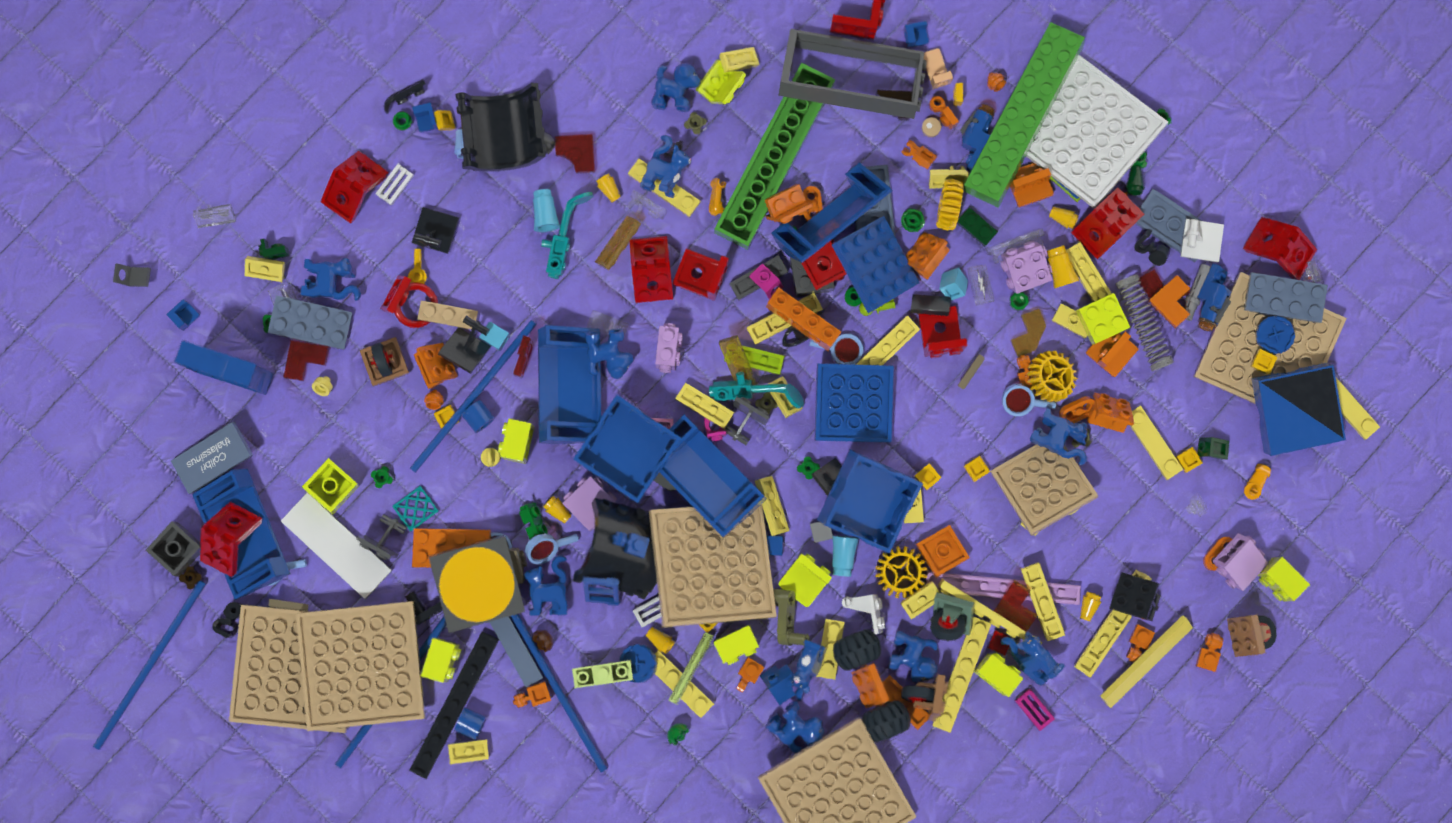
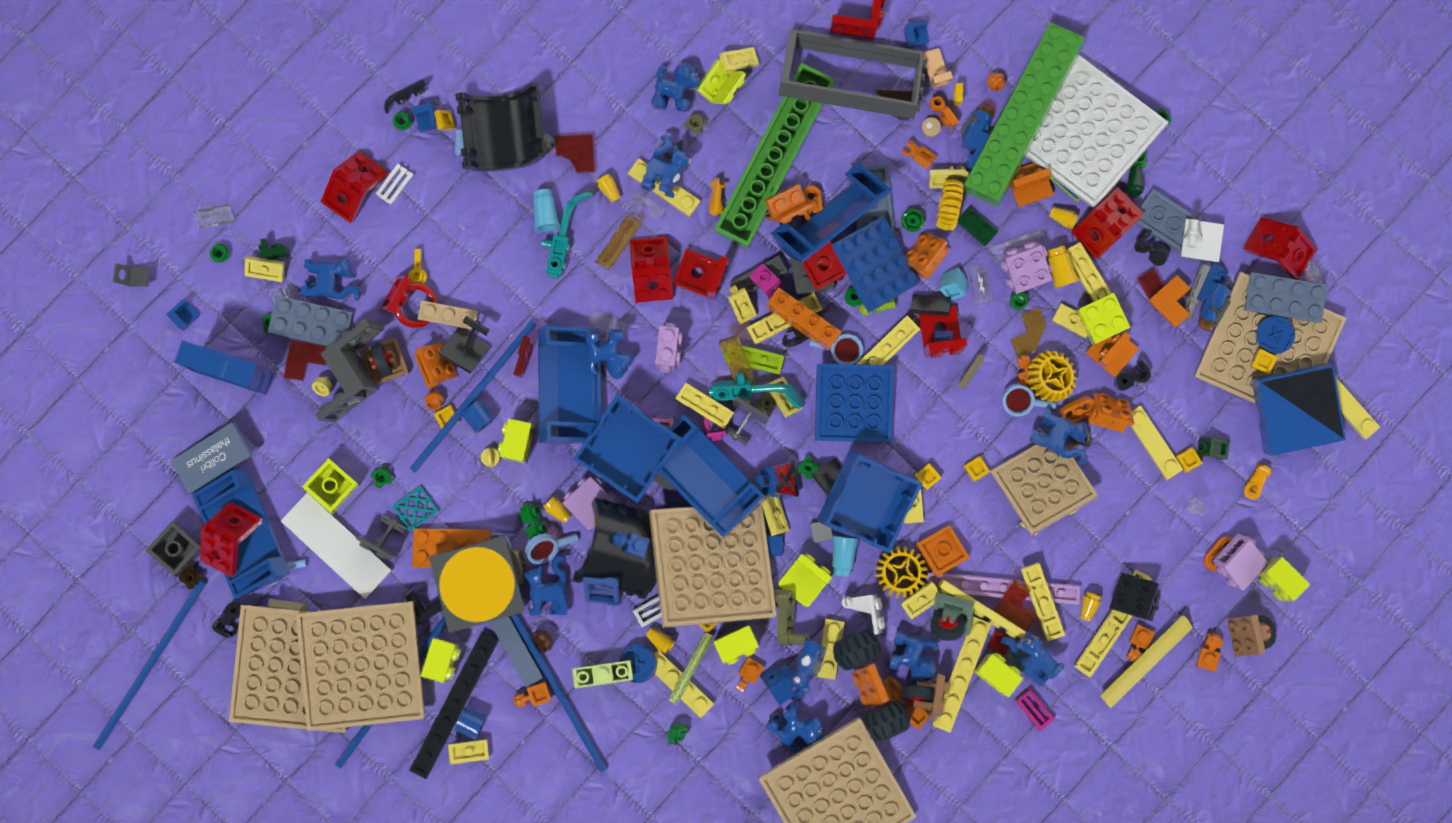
(214, 250): none -> green plate
(349, 370): none -> dark grey bracket
(435, 230): black plate -> none
(496, 337): medium azure panel -> none
(741, 304): none -> light yellow plate
(779, 480): none -> torso
(940, 336): none -> blue tile
(1125, 380): none -> black leg
(1164, 361): light grey piece -> none

